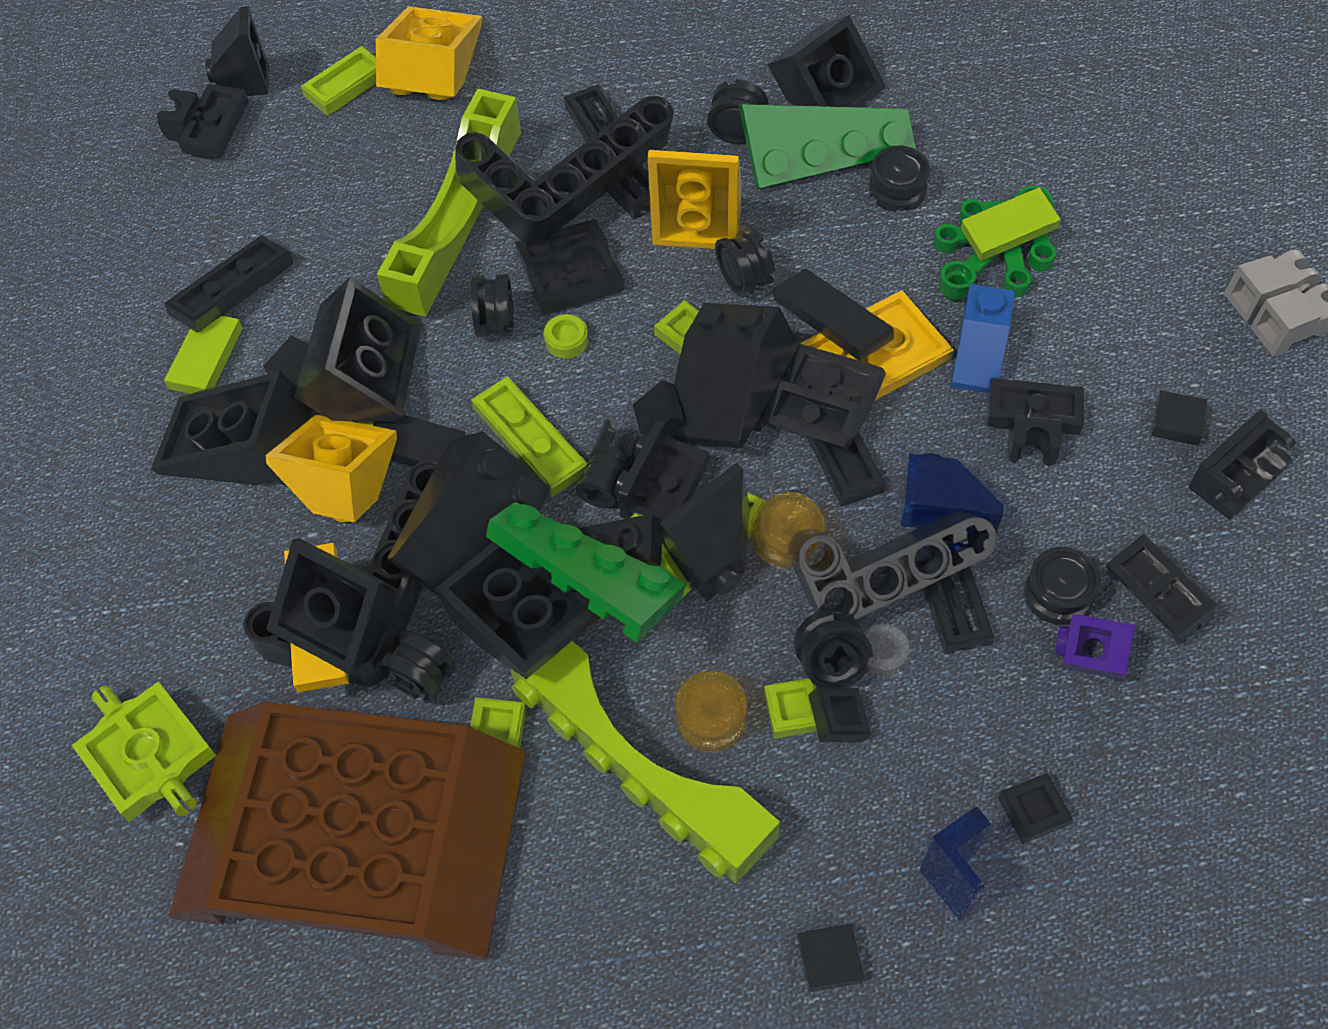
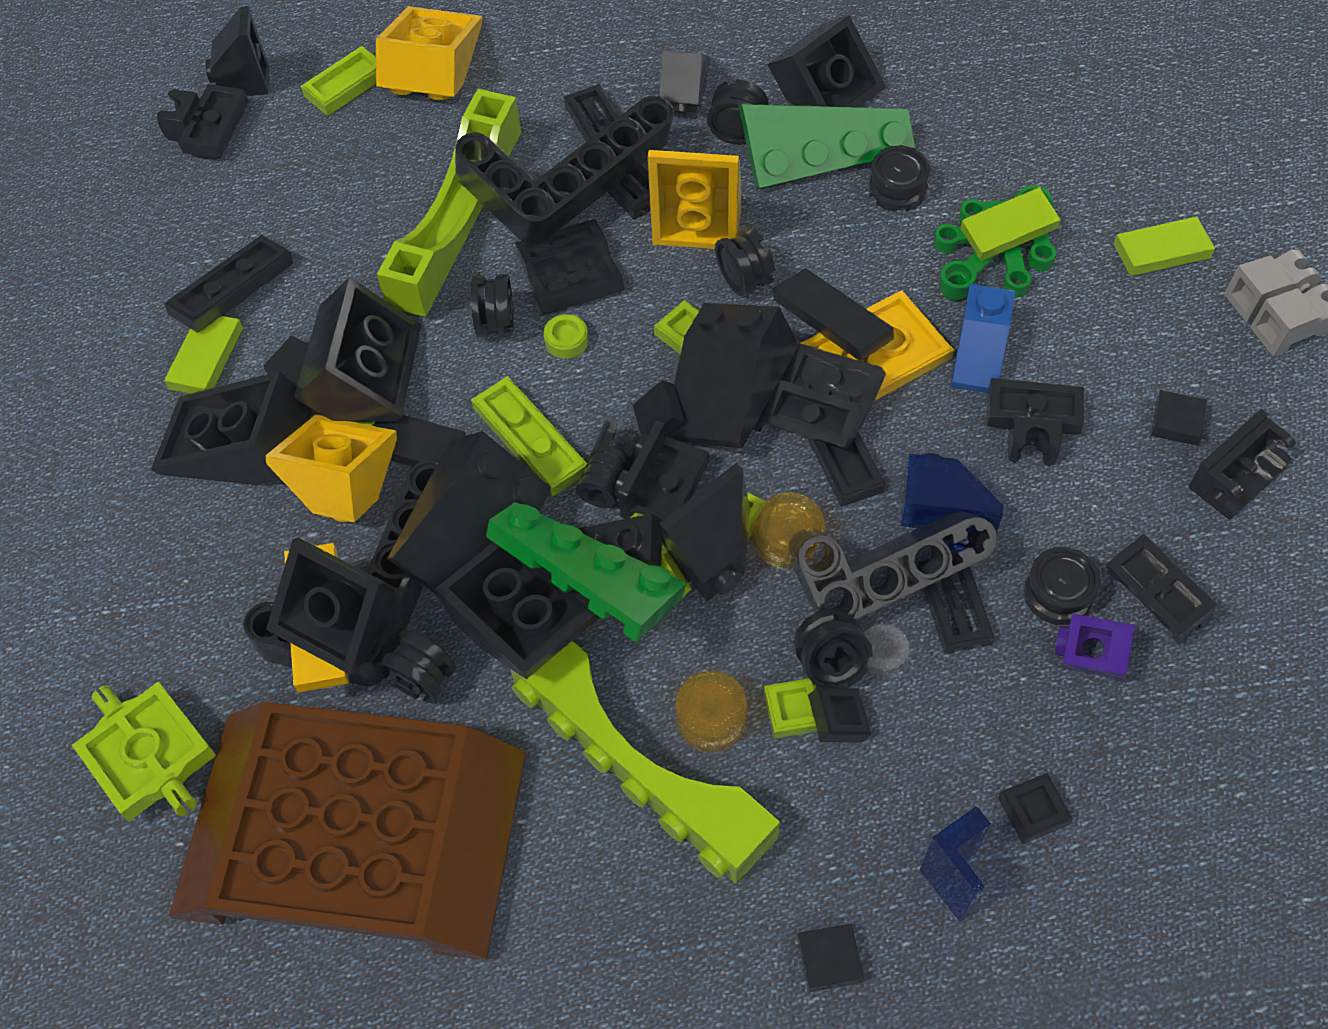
(500, 719): lime tile -> none
(683, 78): none -> slope
(1163, 246): none -> lime tile

